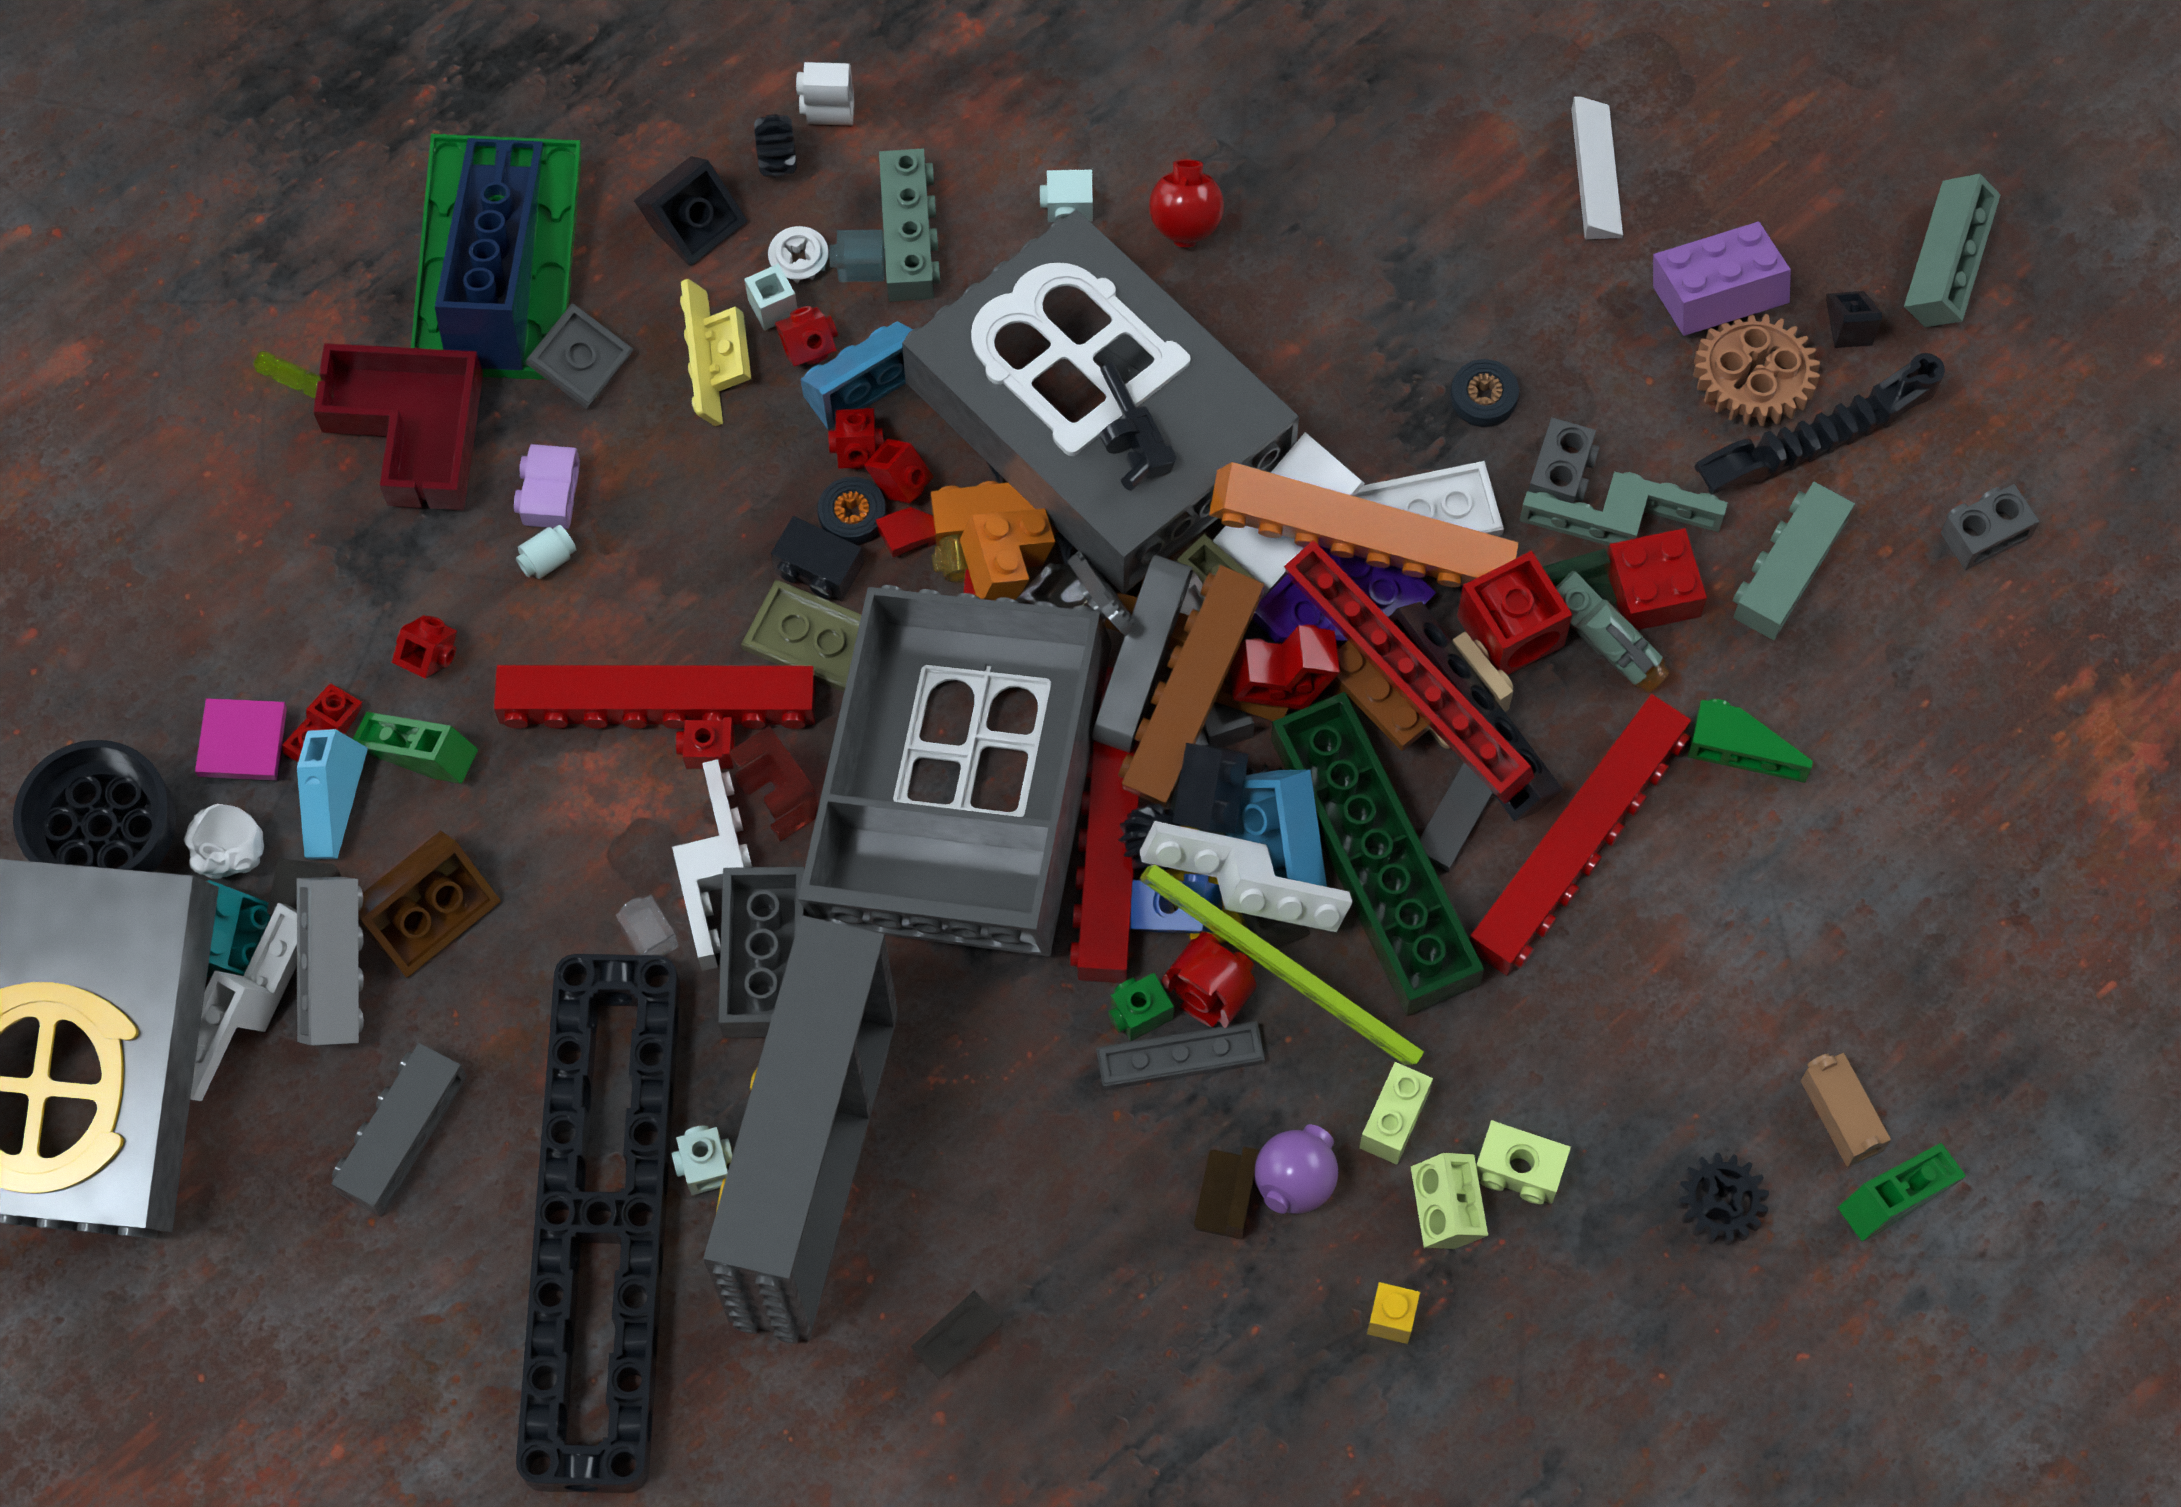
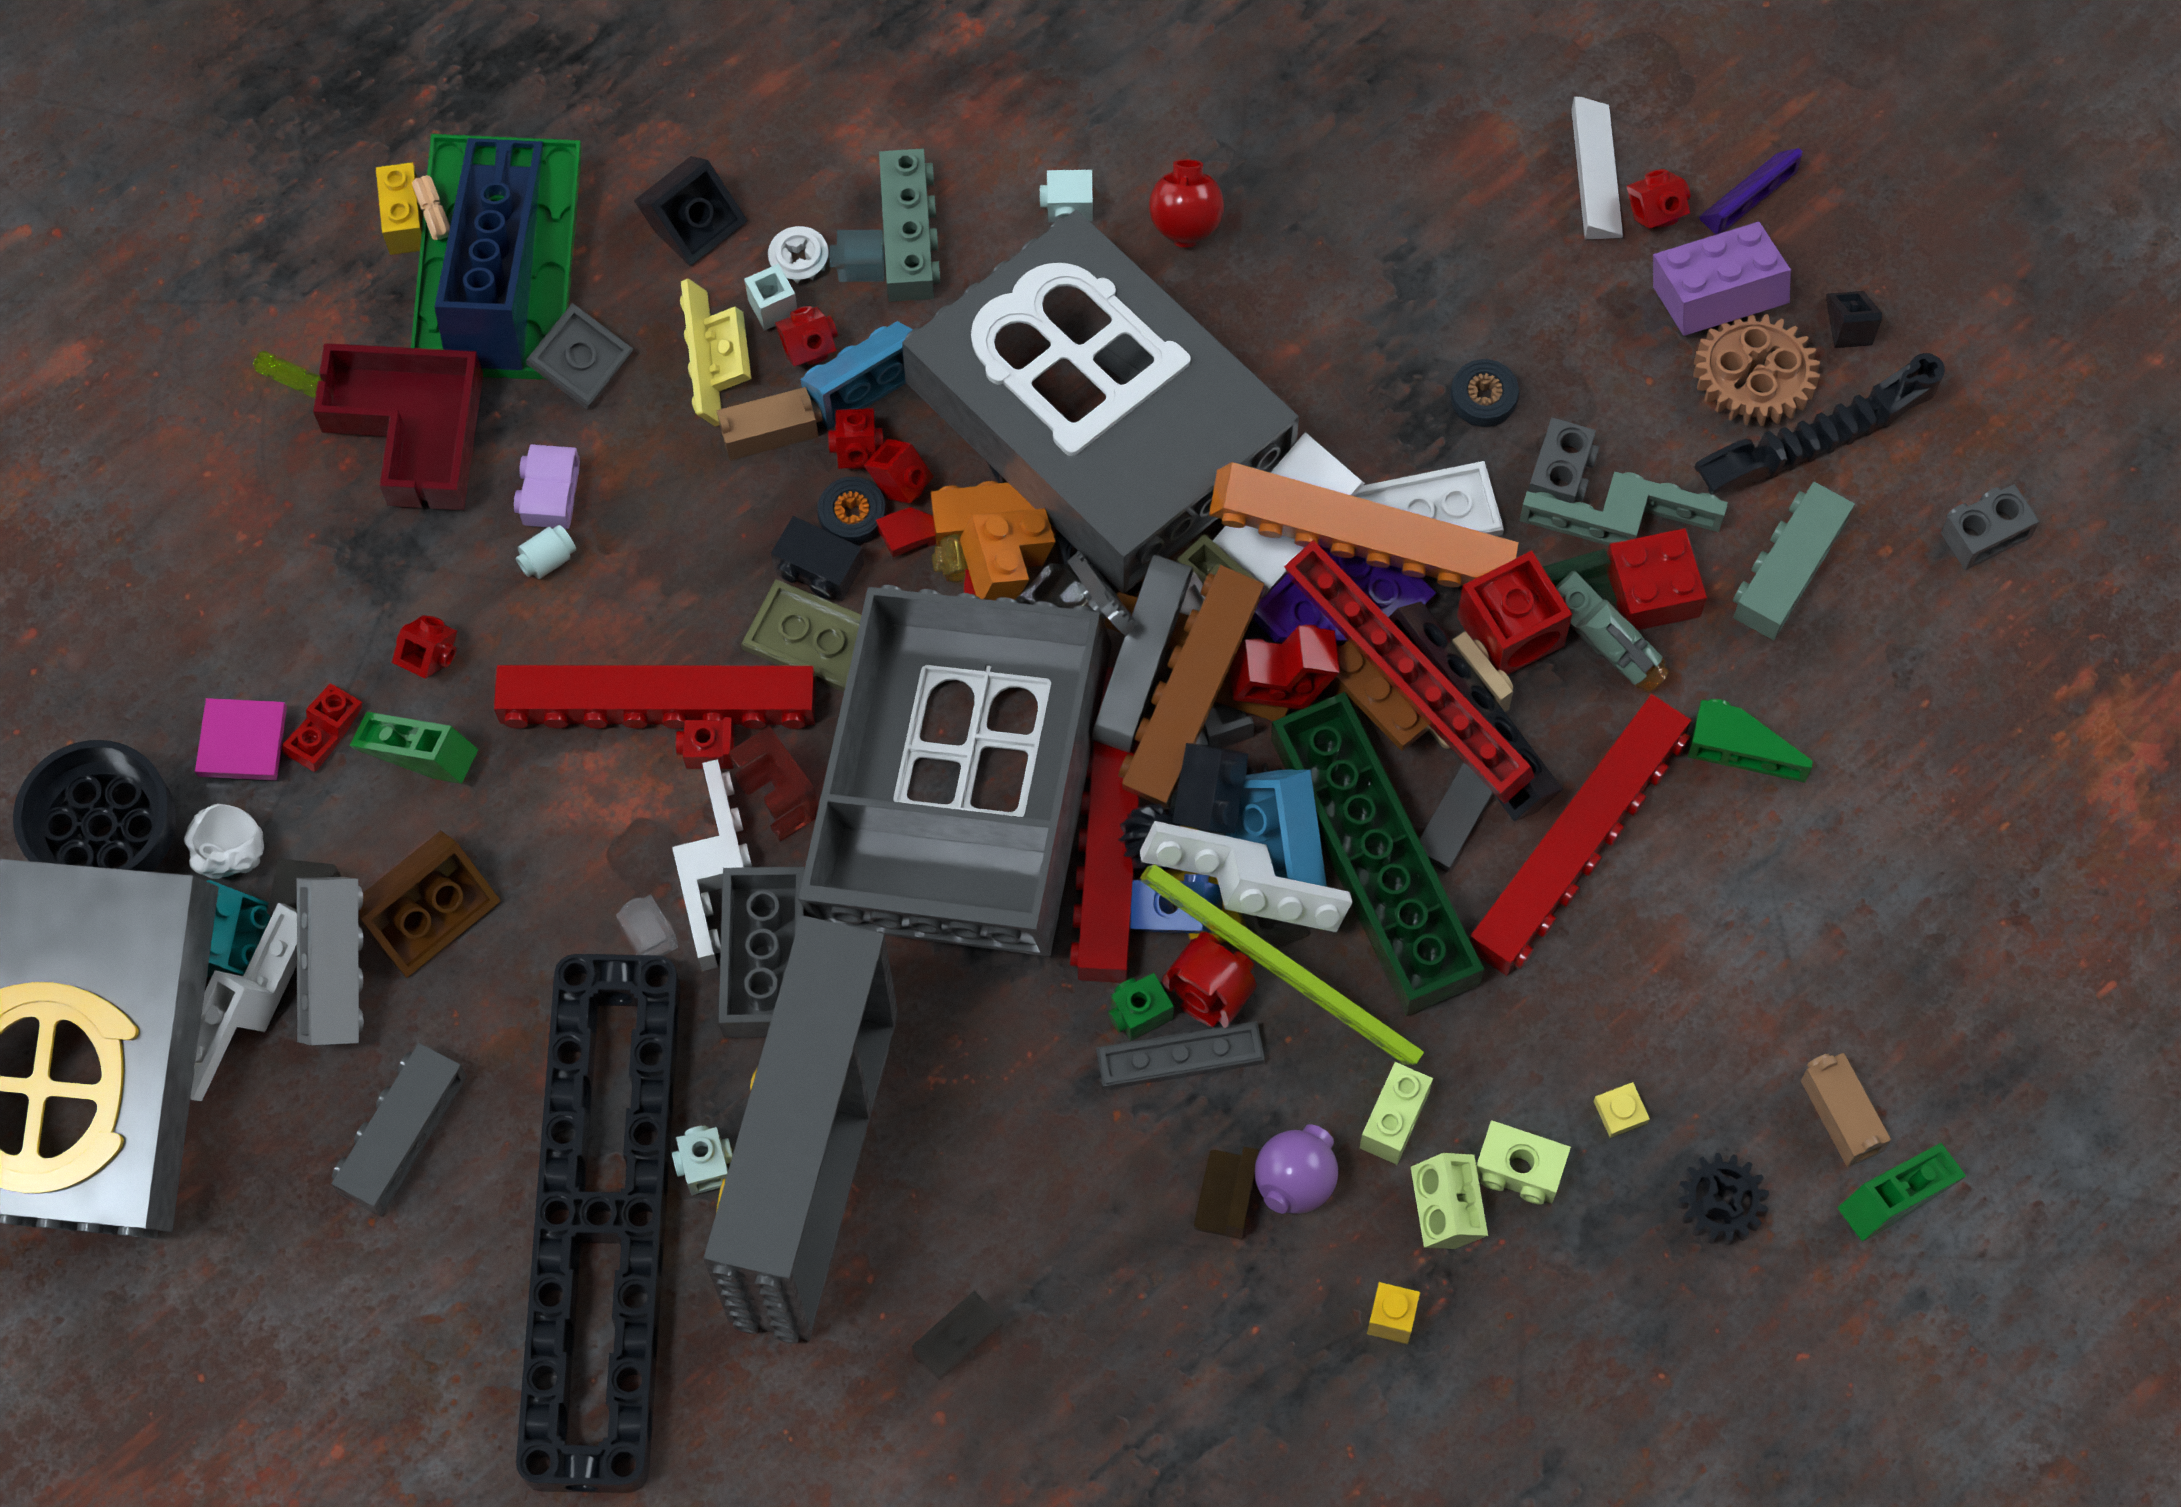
(327, 787): medium azure slope -> none
(399, 208): none -> yellow brick
(430, 204): none -> light nougat piece
(769, 423): none -> medium nougat brick
(775, 145): black gear -> none
(826, 93): white brick -> none
(1135, 431): black piece -> none
(1621, 1110): none -> light yellow plate
(1659, 199): none -> red brick
(1751, 190): none -> dark purple slope
(1952, 250): sand green brick -> none

